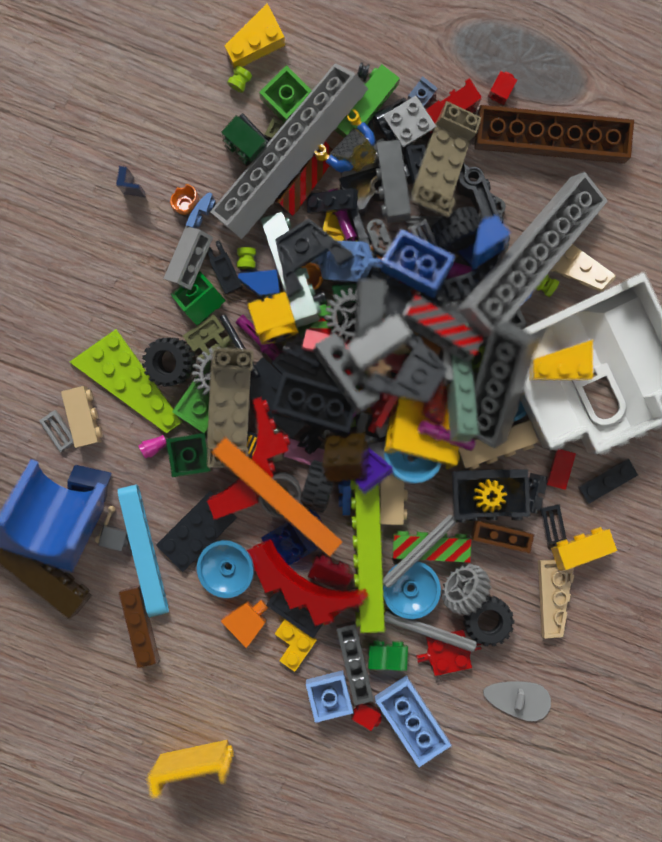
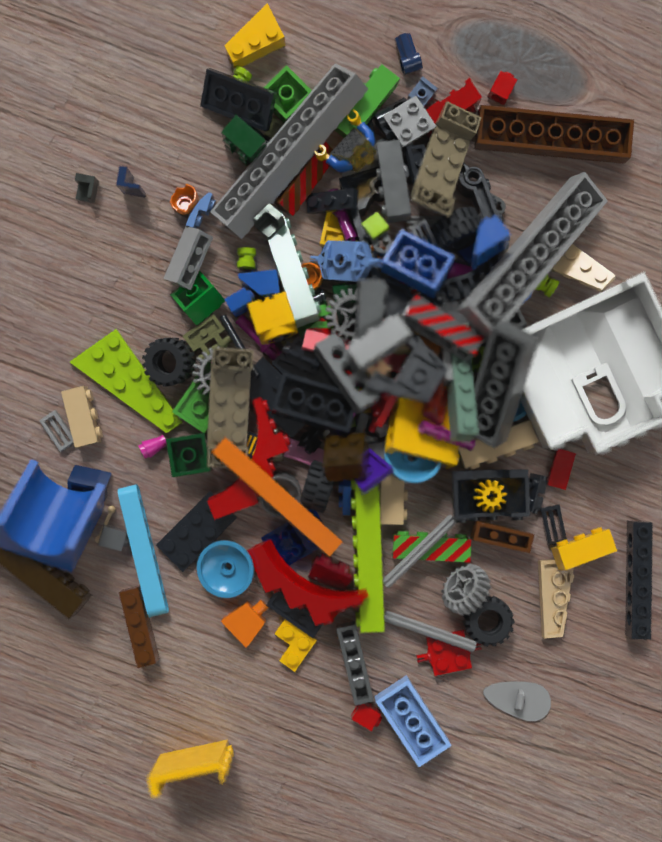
(86, 188): none -> pearl dark grey panel
(224, 270): black hinge -> none
(235, 96): none -> black plate
(239, 301): none -> blue brick
(269, 221): none -> pearl dark grey panel
(302, 246): black wing -> none
(329, 696): light blue brick -> none
(363, 71): black bush -> none
(375, 226): none -> lime tile
(387, 656): green brick -> none
(409, 59): none -> dark blue piece
(421, 599): dark azure dish -> none
(566, 364): yellow wedge -> none
(607, 481): black plate -> none
(639, 579): none -> black brick

